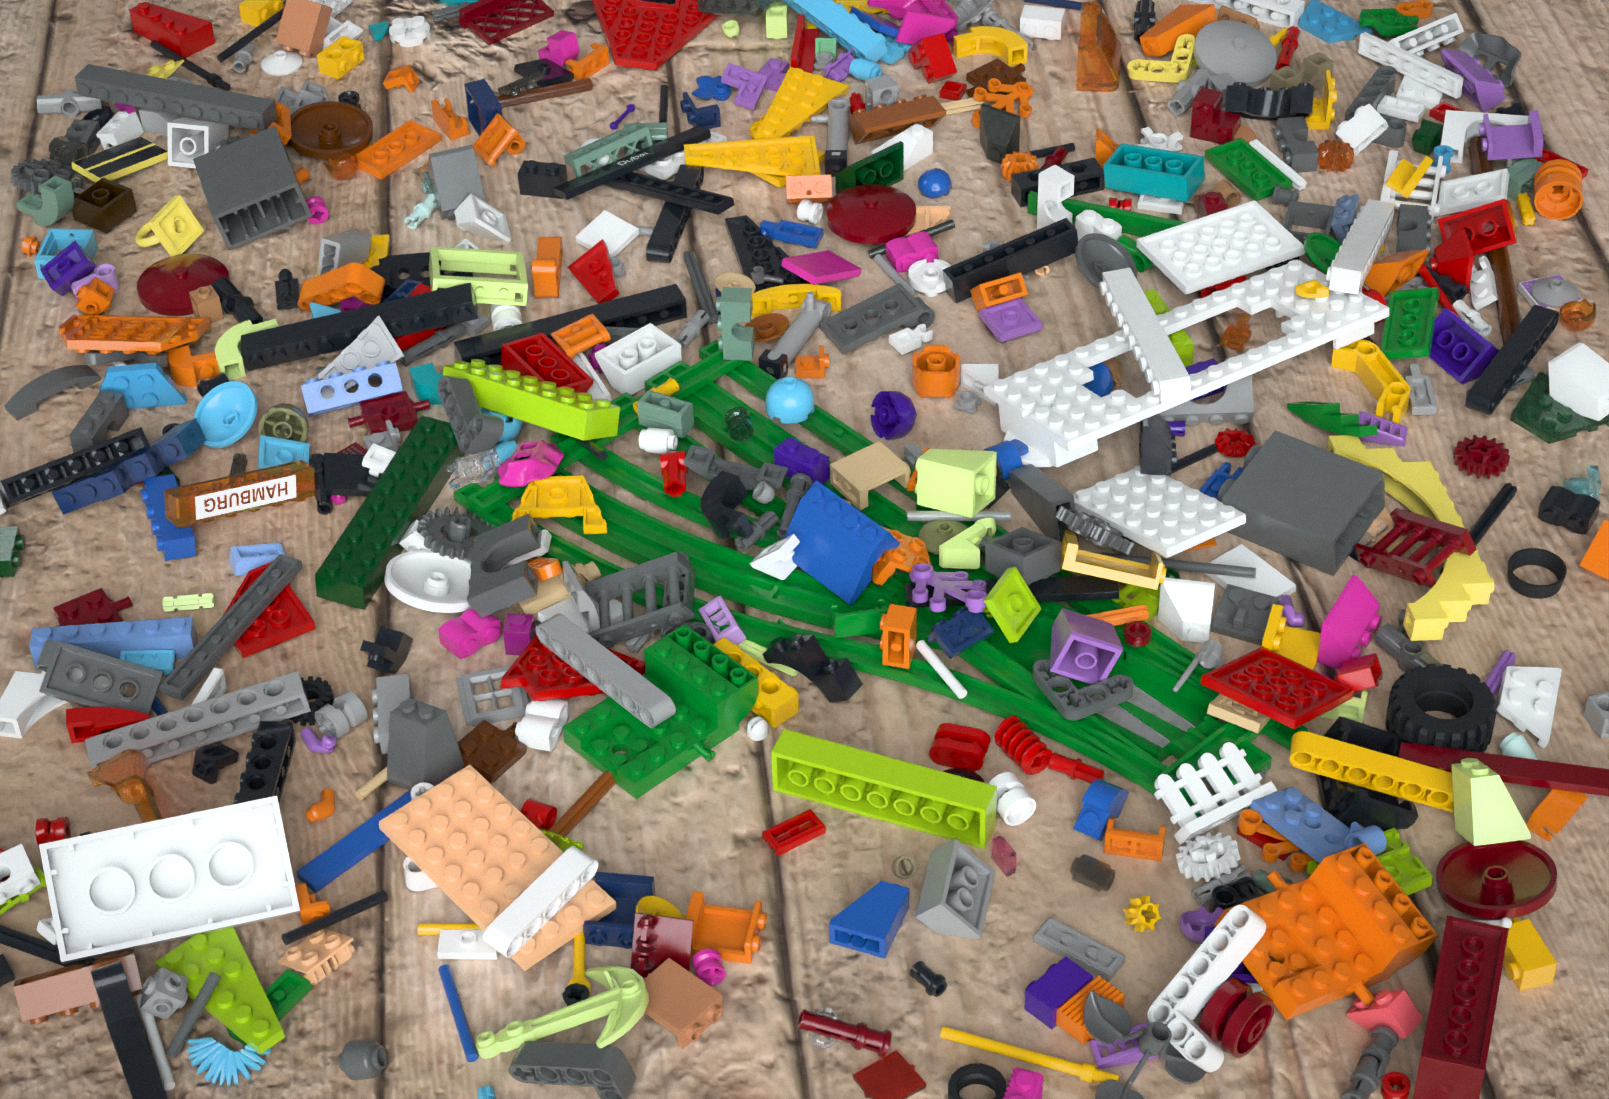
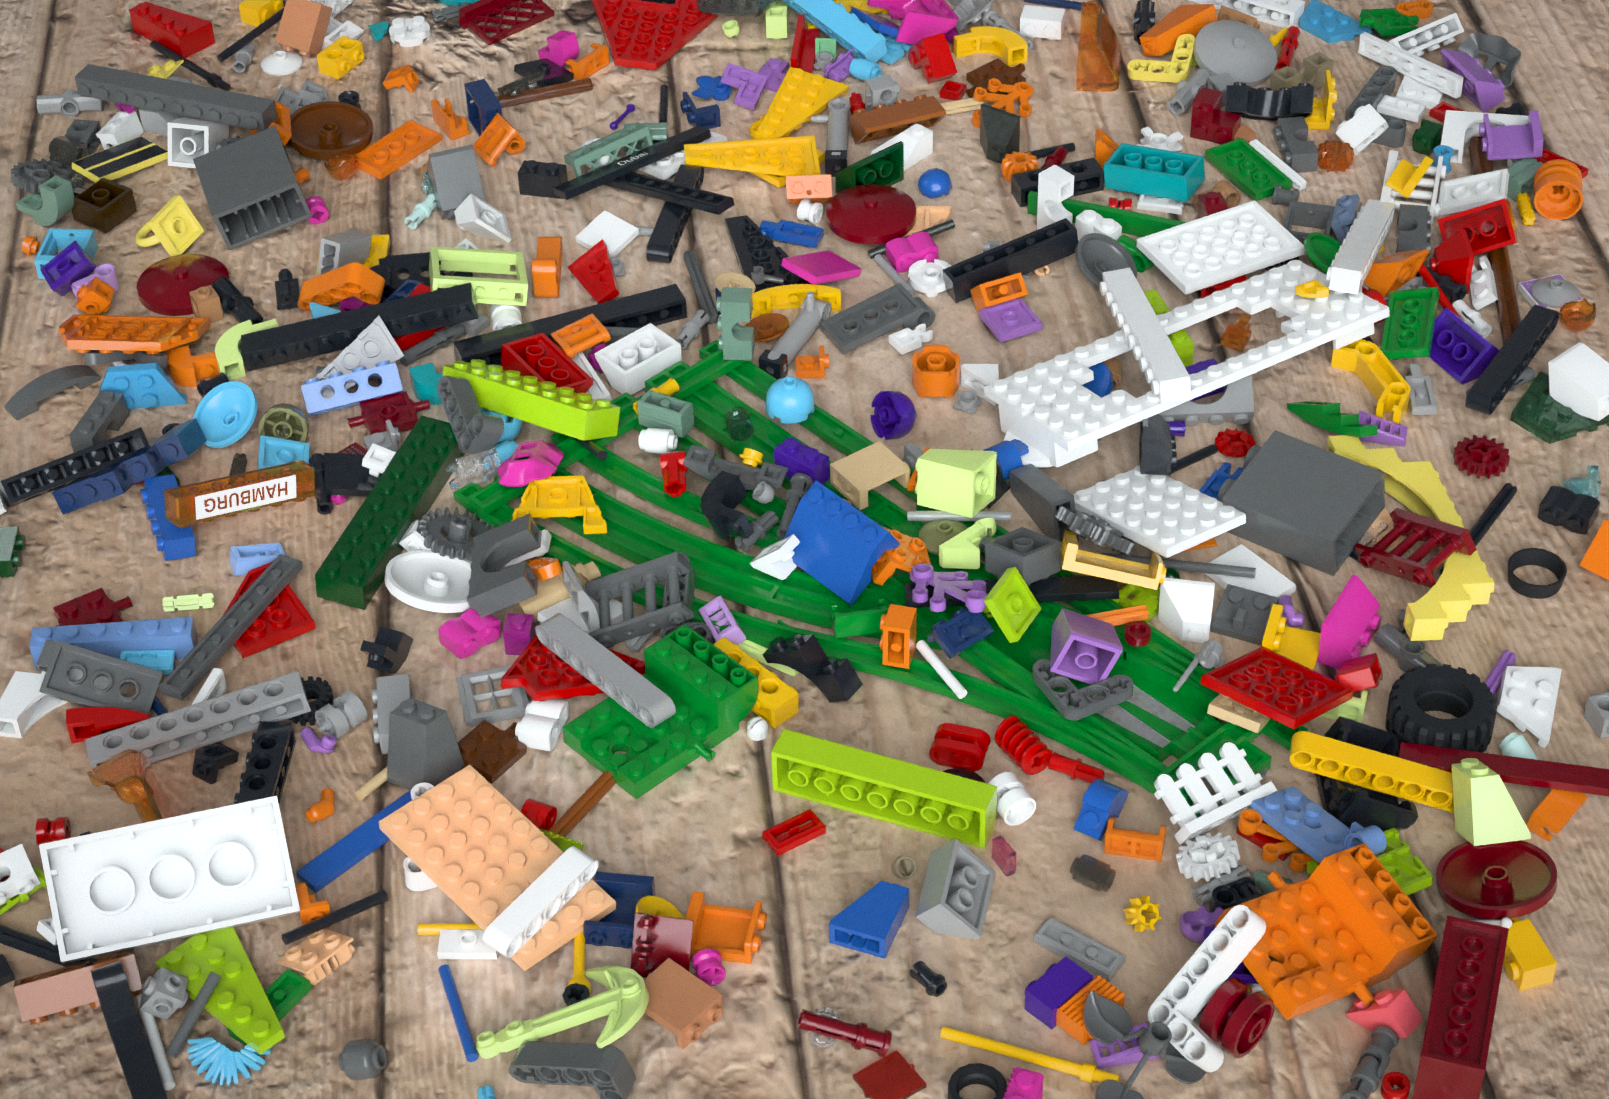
(102, 115): black hair -> none
(751, 457): none -> yellow plate

